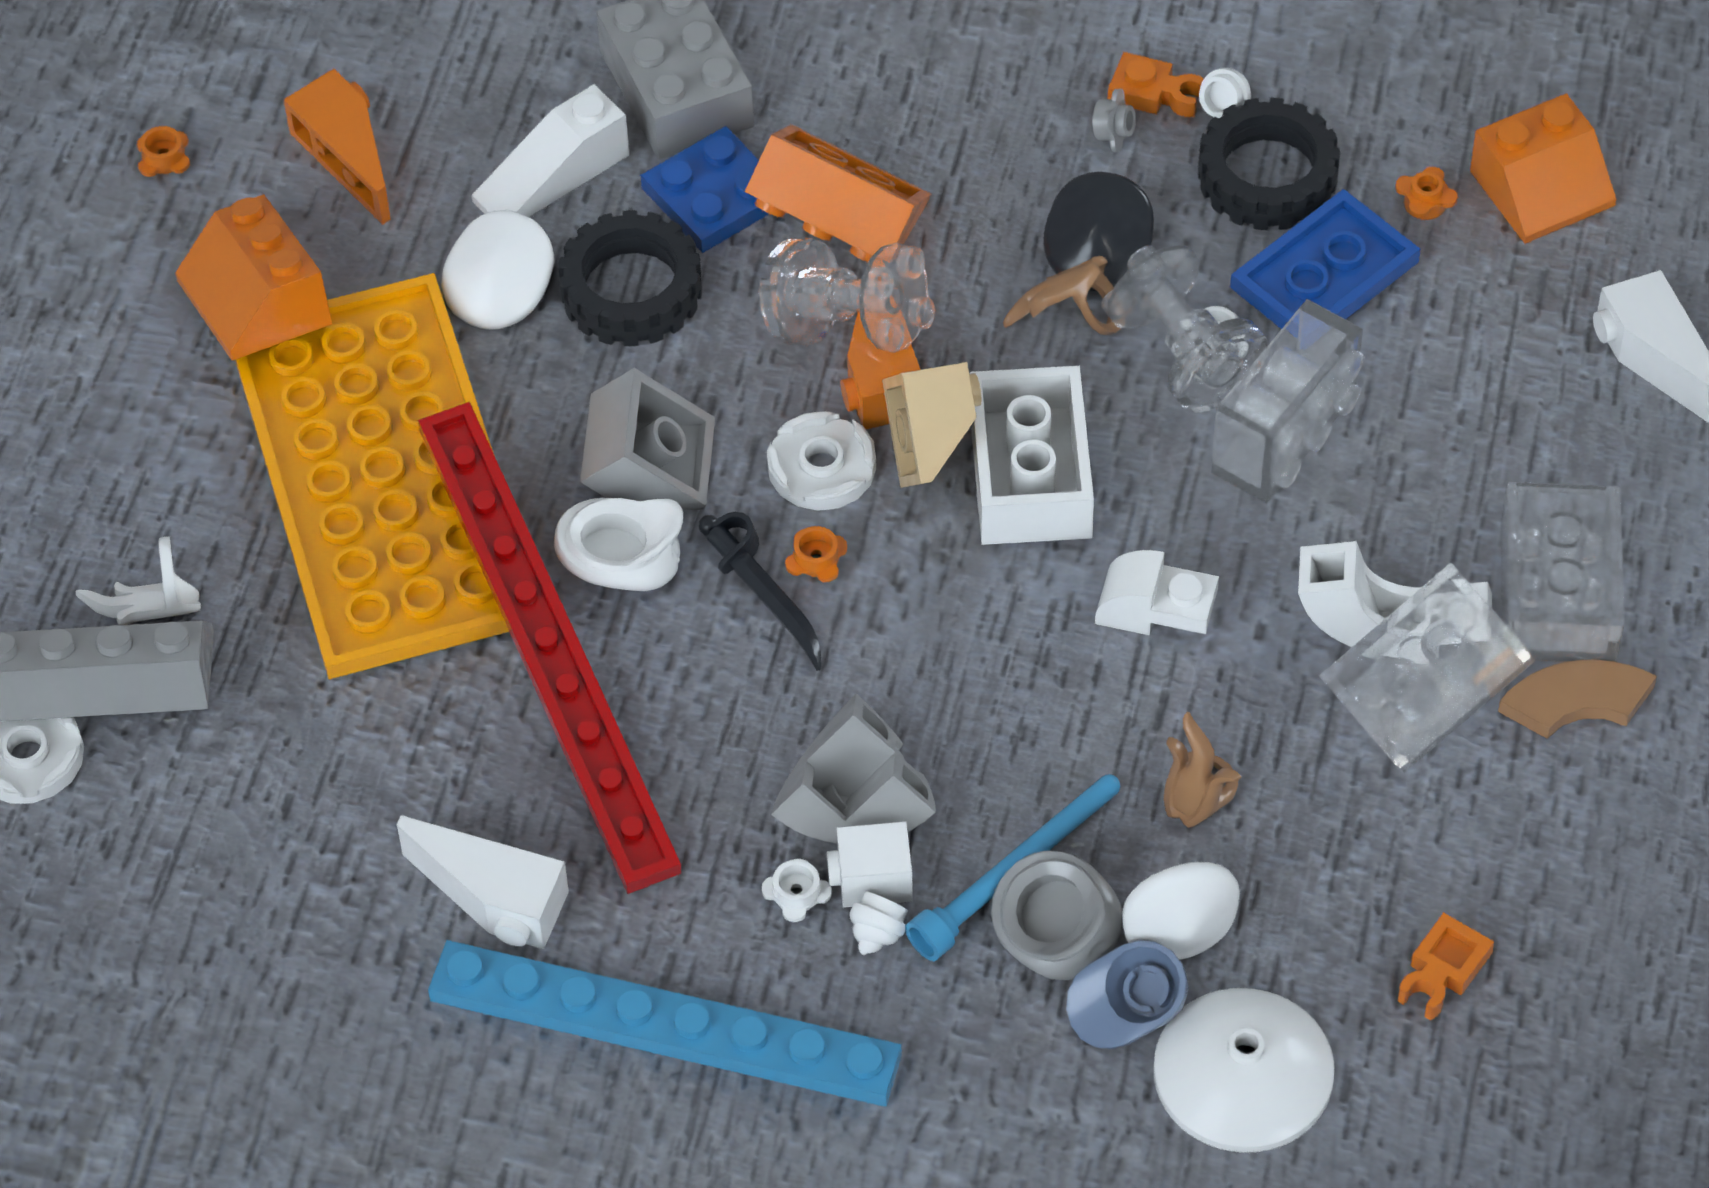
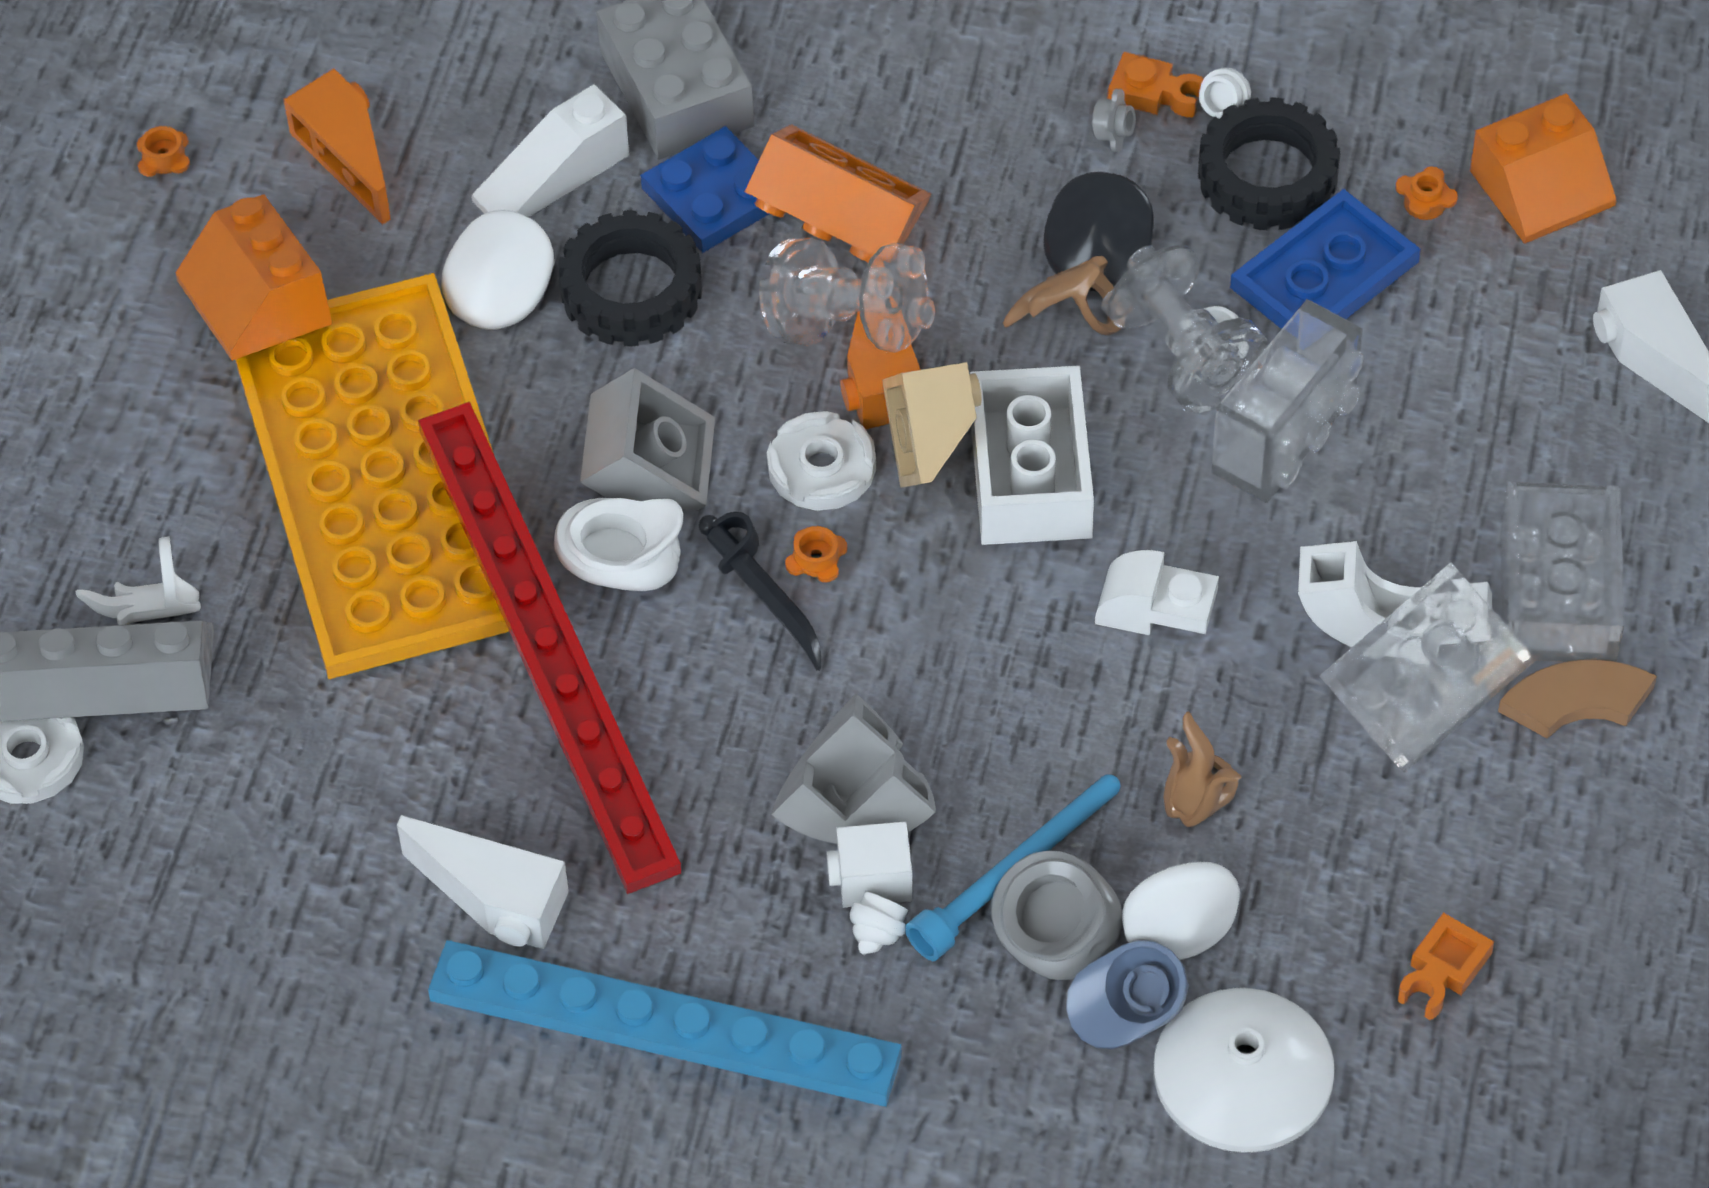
(796, 874): white plate -> none

